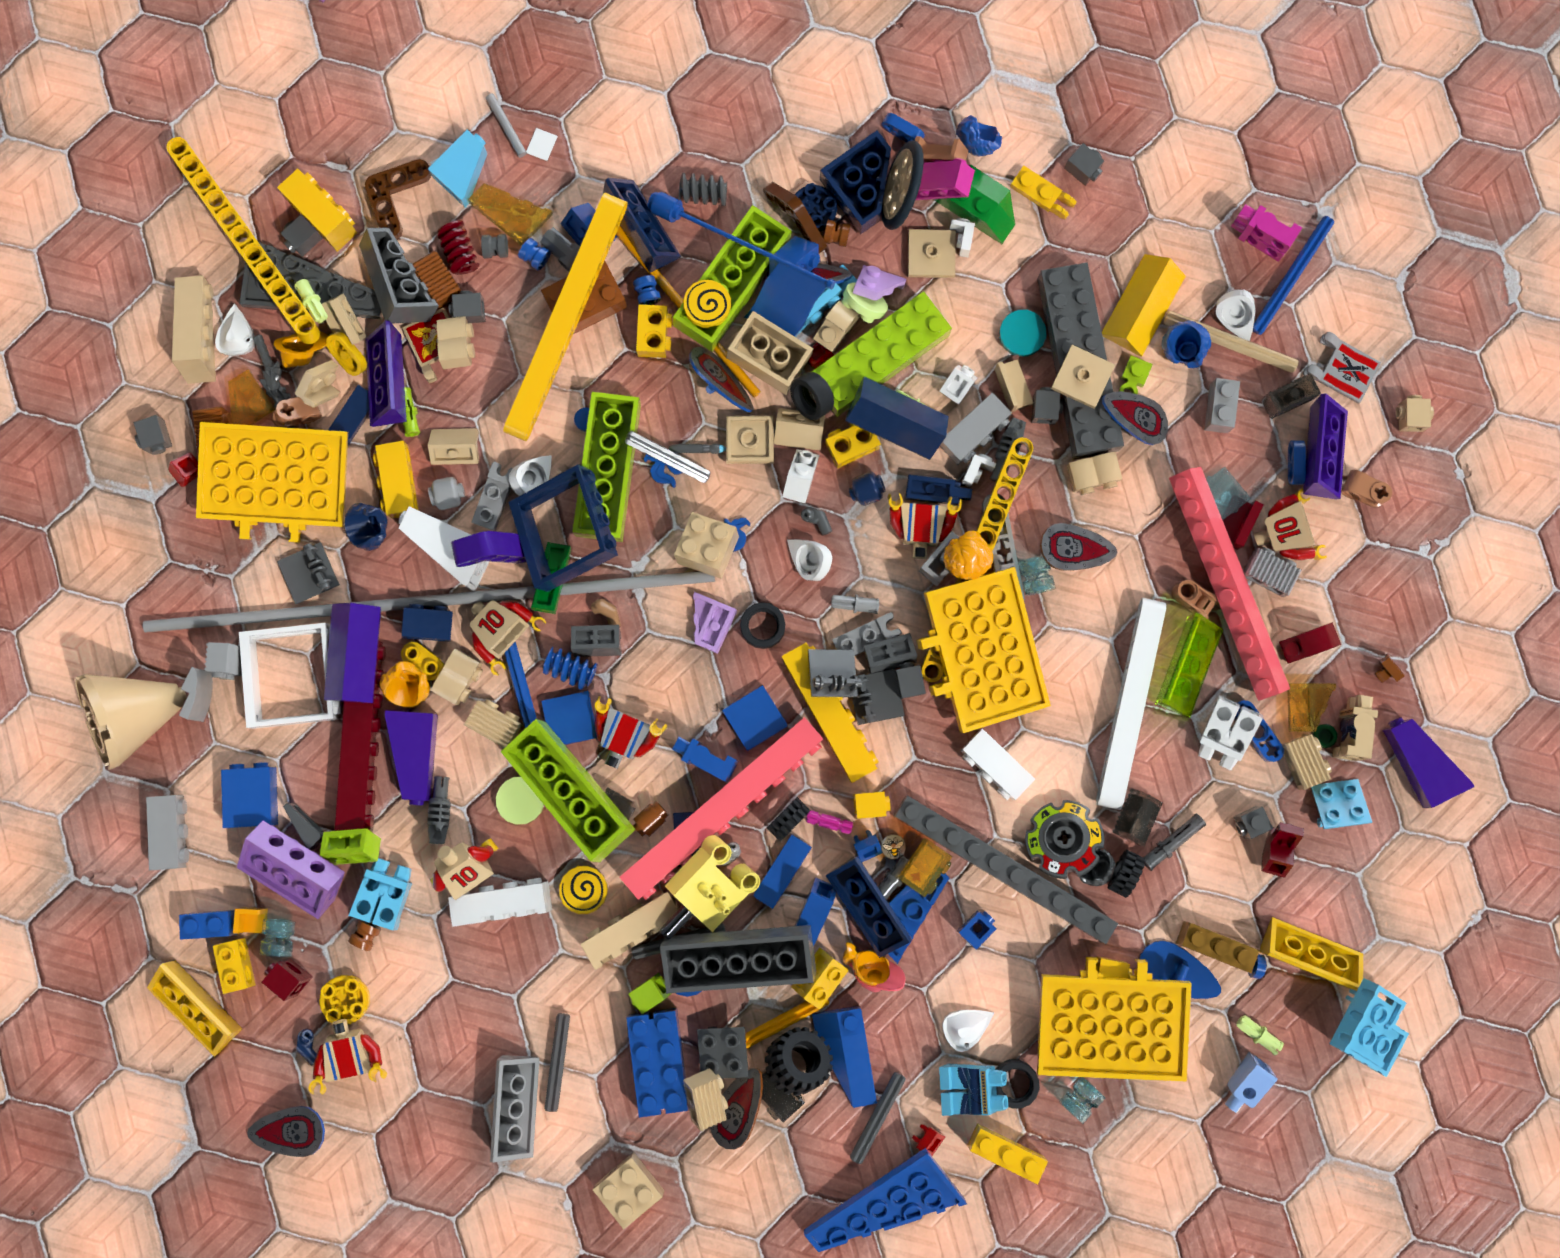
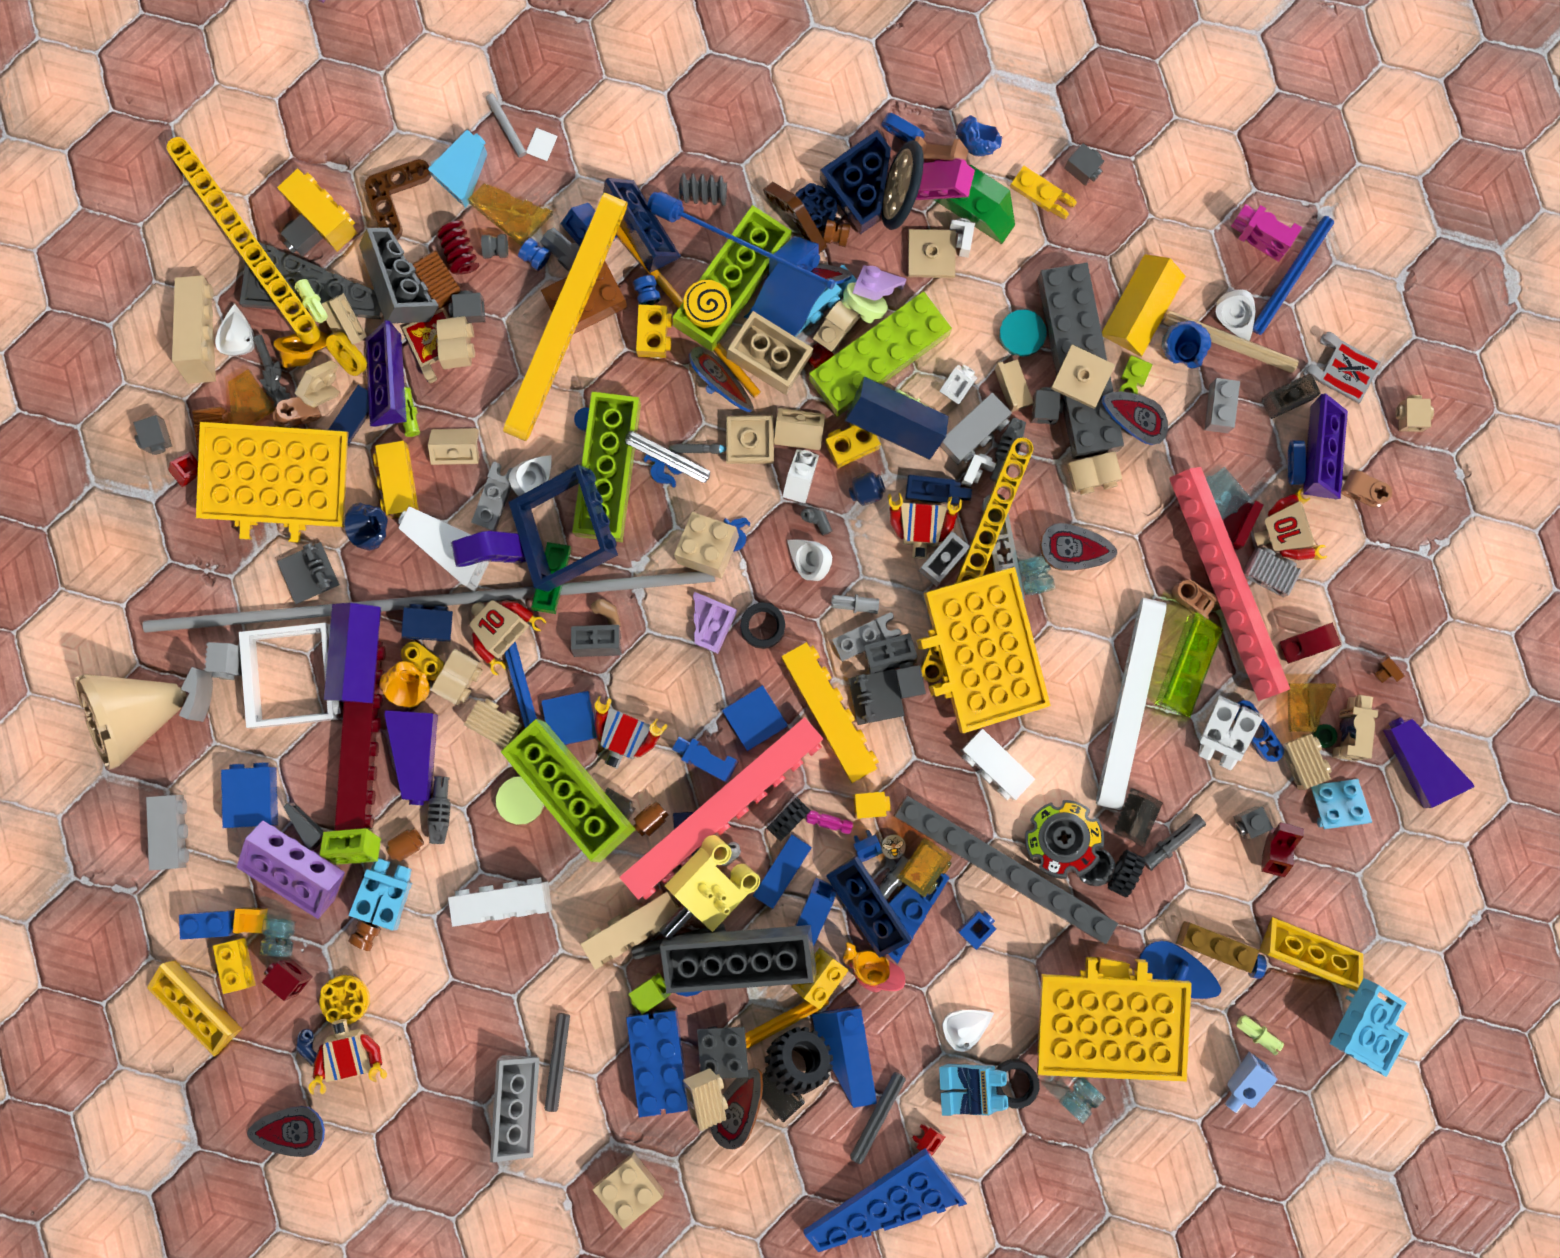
(404, 844): none -> dark orange brick
(446, 493): light grey head -> none
(462, 867): tan torso -> none
(569, 668): blue piece -> none
(583, 889): yellow tile -> none
(819, 389): black tyre -> none
(833, 673): hinge -> none
(968, 556): light orange hair -> none
(1007, 1153): yellow brick -> none

